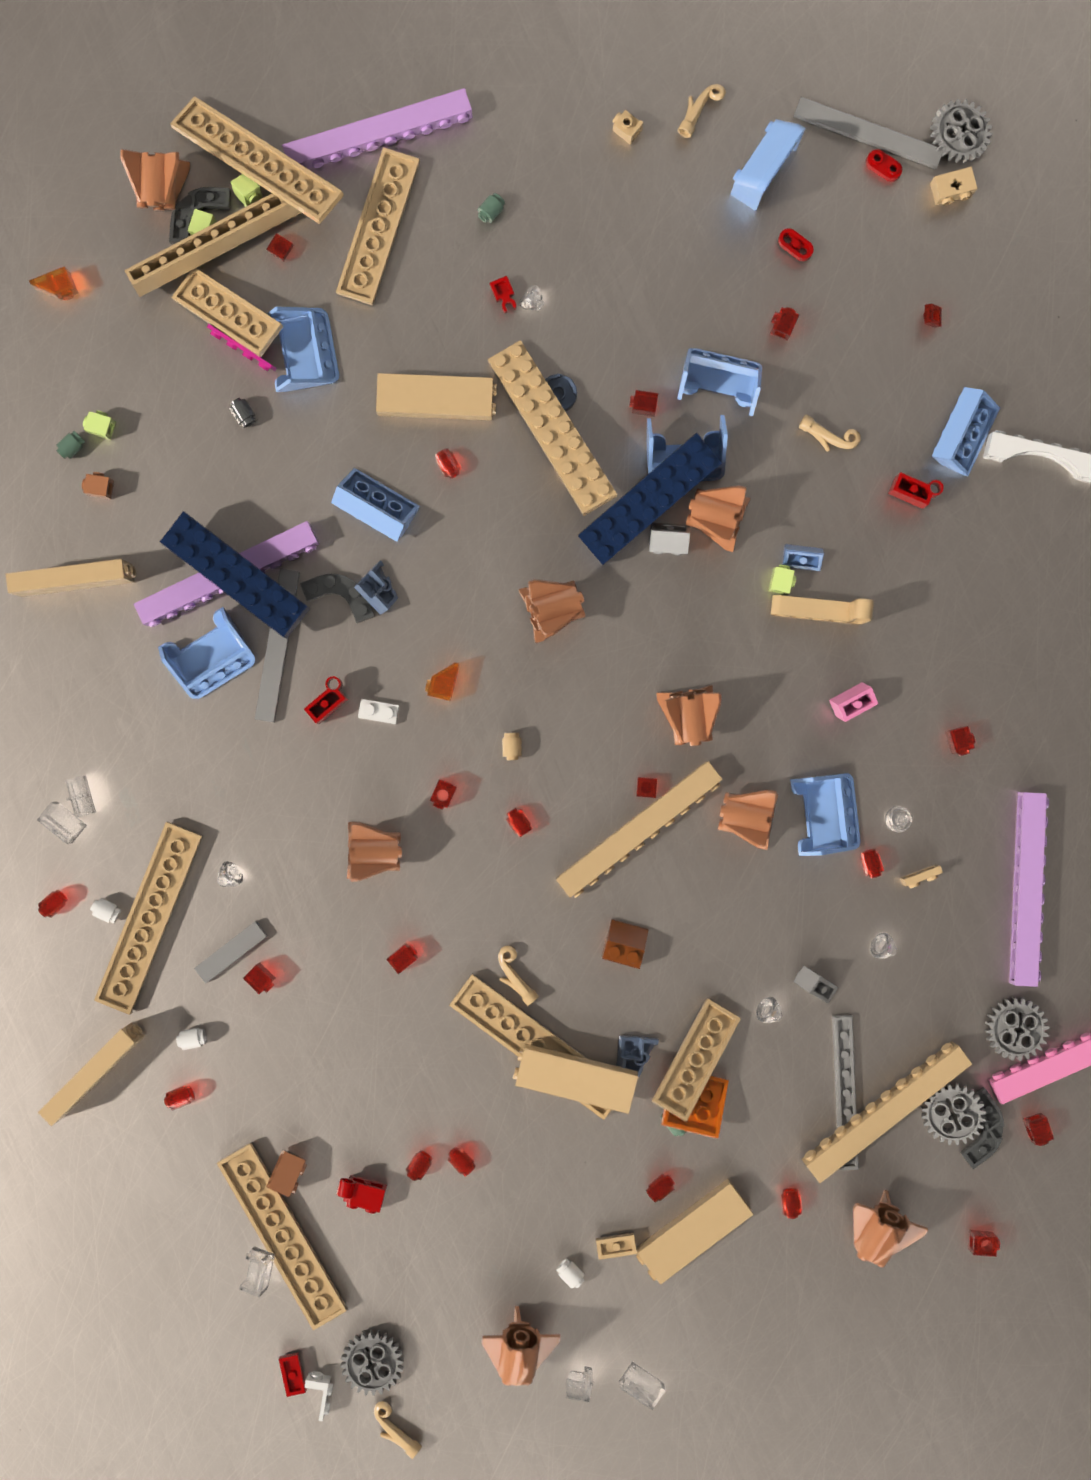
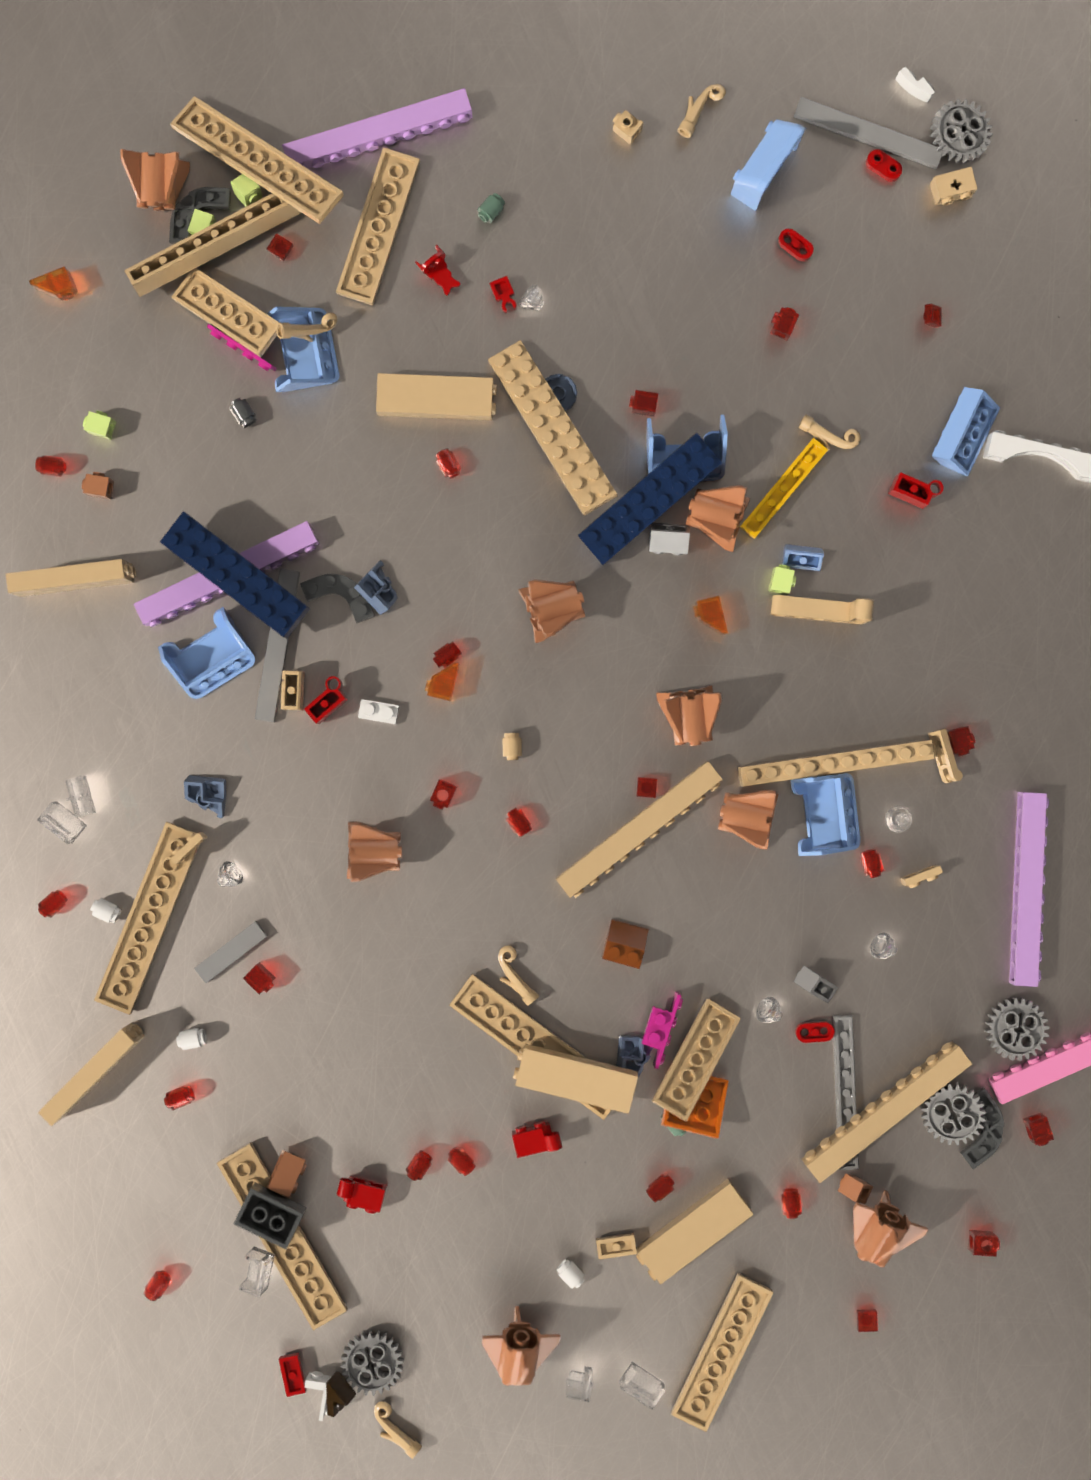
(50, 465): none -> clear red brick
(70, 445): sand green brick -> none
(157, 1285): none -> clear red brick
(181, 853): none -> tan plate
(206, 792): none -> sand blue slope
(270, 1215): none -> dark grey brick
(287, 330): none -> tan plant
(292, 690): none -> tan brick
(338, 1394): none -> dark brown slope
(375, 504): light blue slope -> none
(402, 957): clear red brick -> none
(437, 270): none -> red hair
(446, 655): none -> clear red brick
(535, 1139): none -> red hinge
(659, 1027): none -> dark pink bracket
(711, 614): none -> clear orange slope
(721, 375): light blue windscreen -> none
(722, 1352): none -> tan plate
(783, 488): none -> yellow plate
(814, 1033): none -> red plate
(836, 763): none -> tan brick
(853, 702): bright pink brick -> none
(855, 1188): none -> nougat brick
(867, 1320): none -> clear red plate
(920, 89): none -> white slope
(944, 756): none -> tan plate

